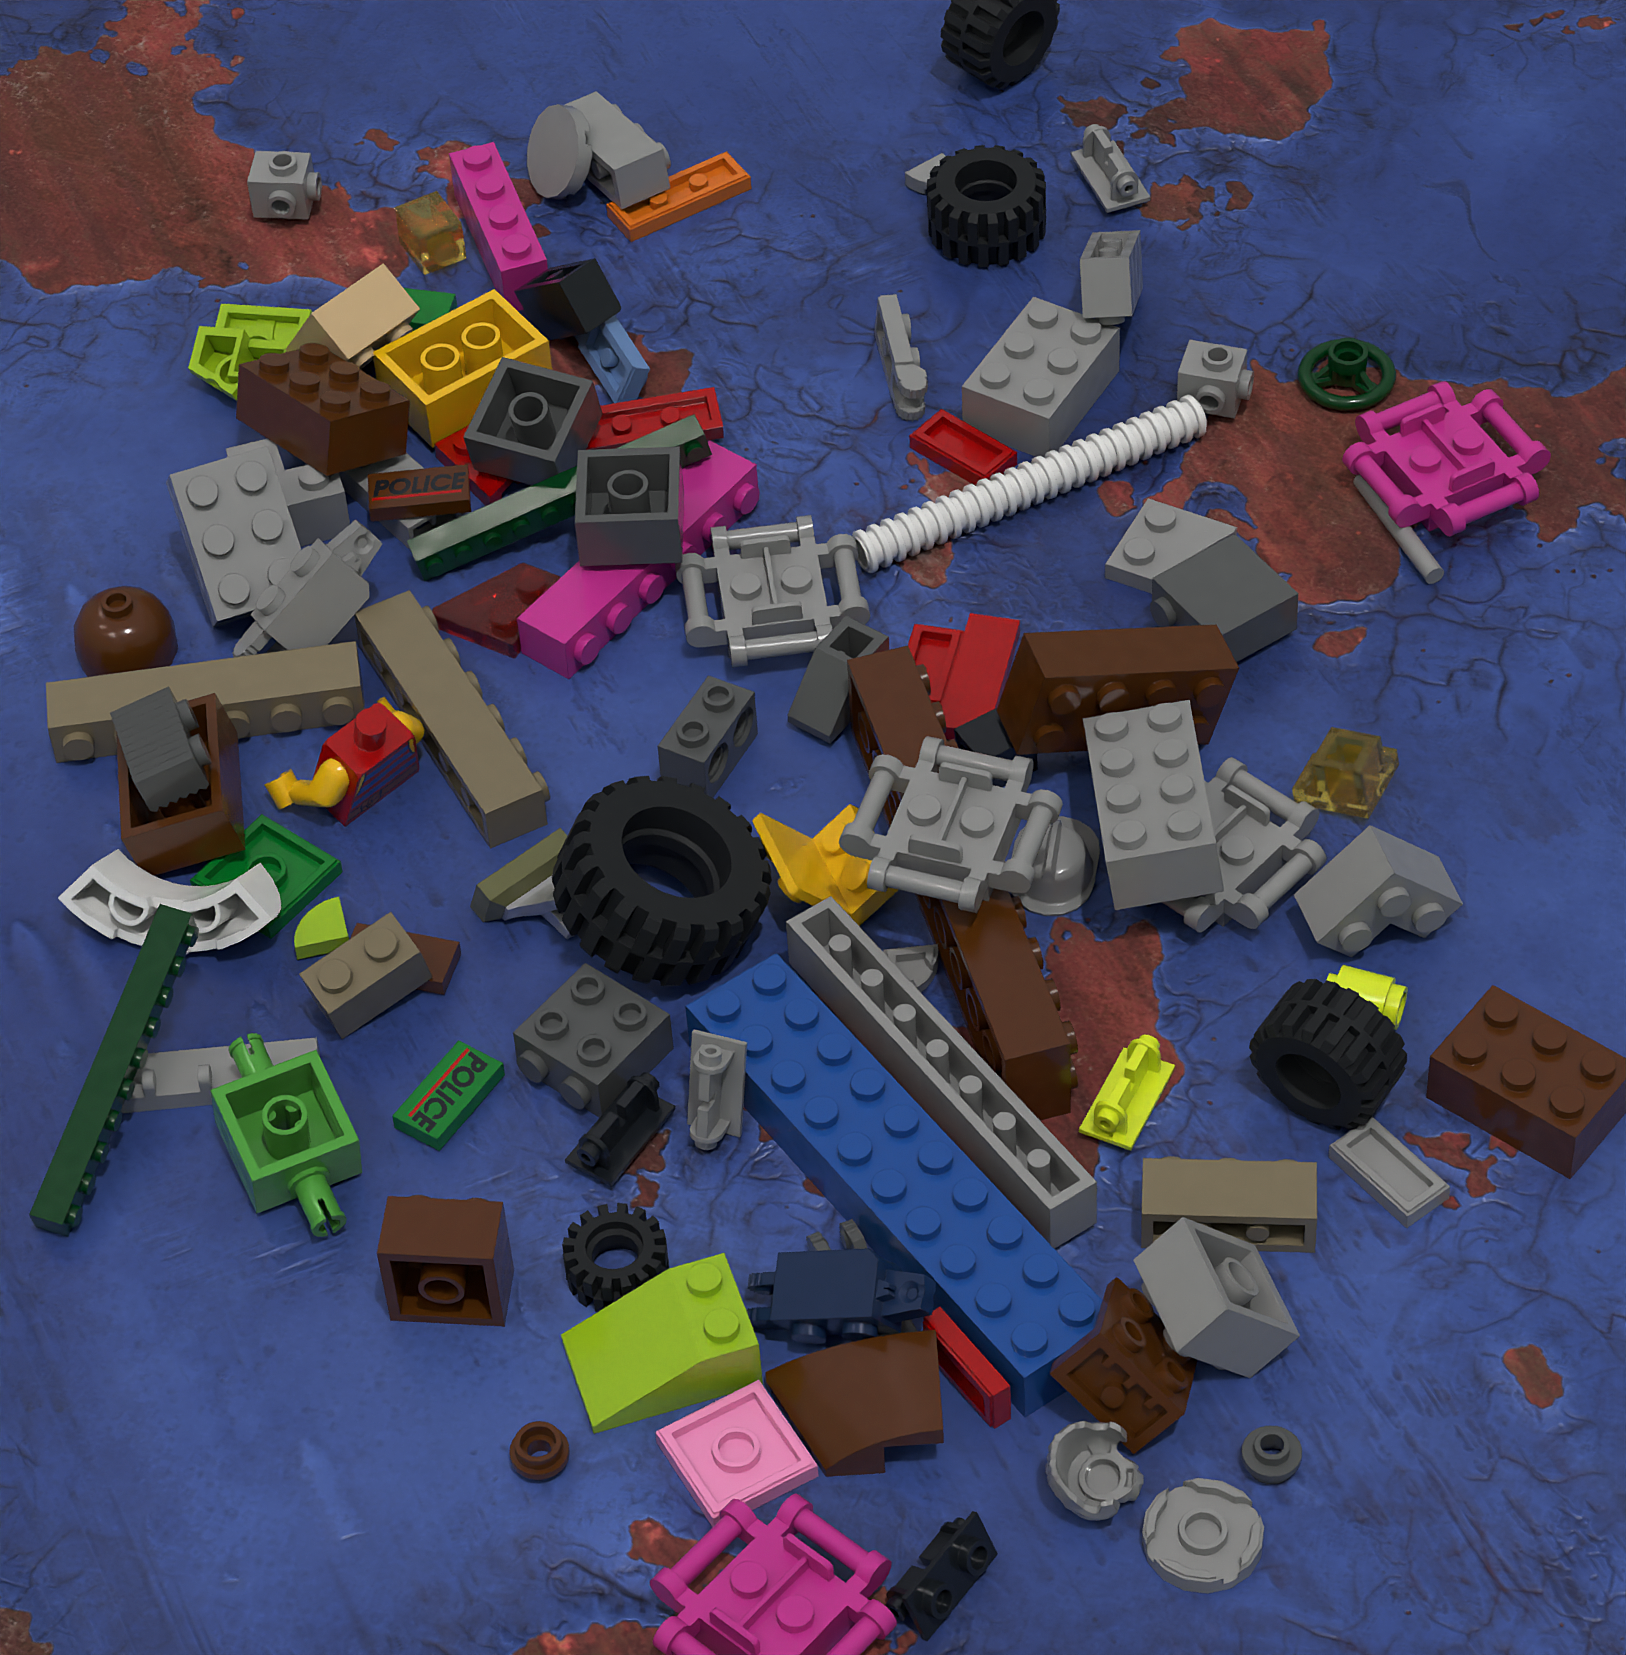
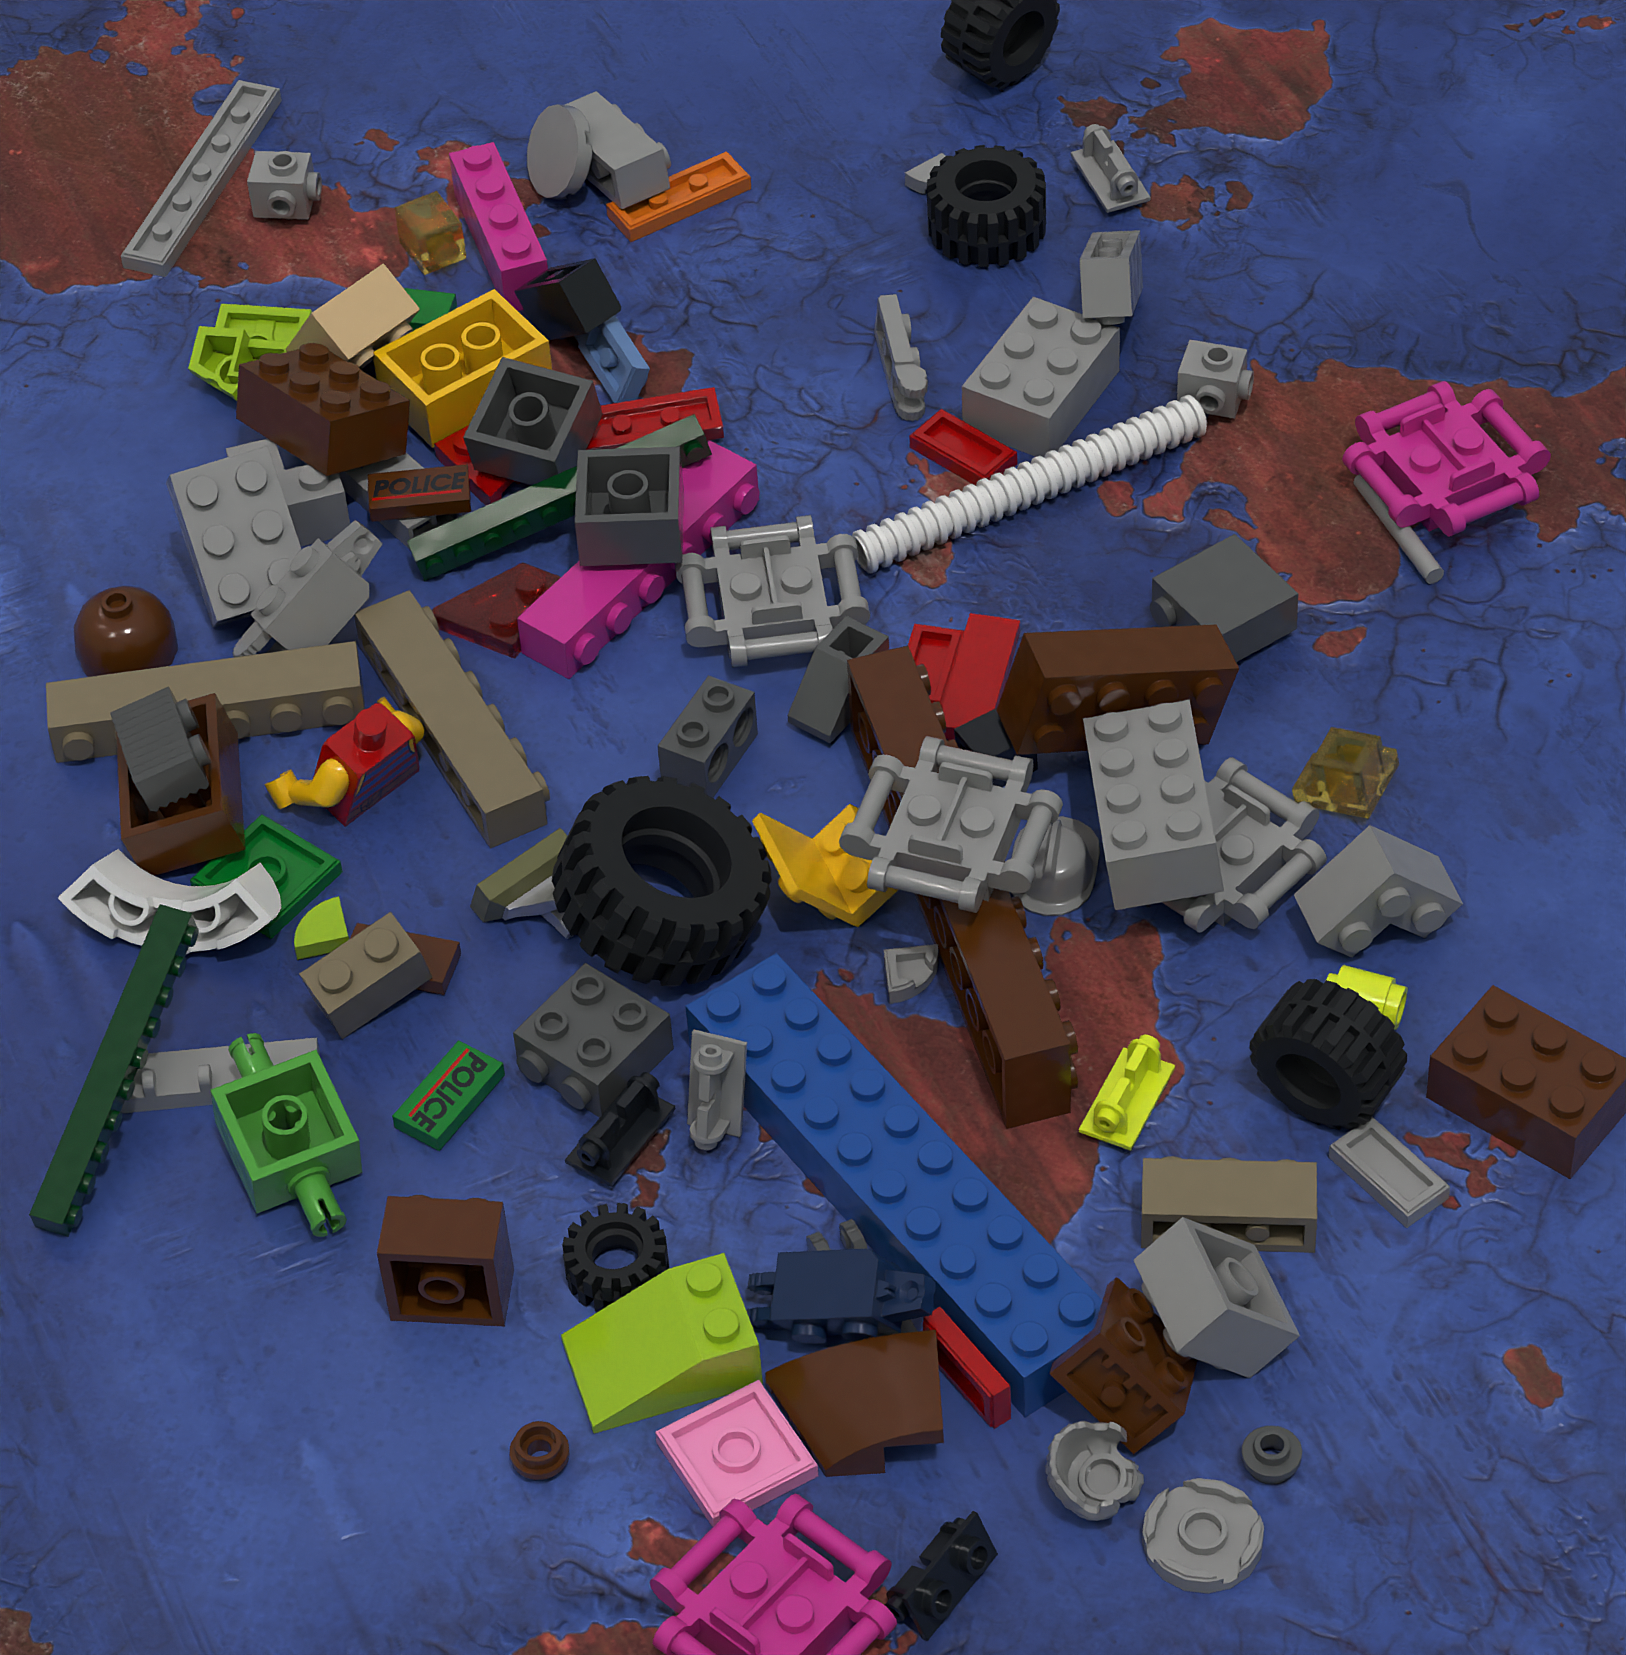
(201, 178): none -> light grey tile
(942, 1072): light grey brick -> none
(1159, 540): light grey wing -> none
(1347, 369): dark green piece -> none

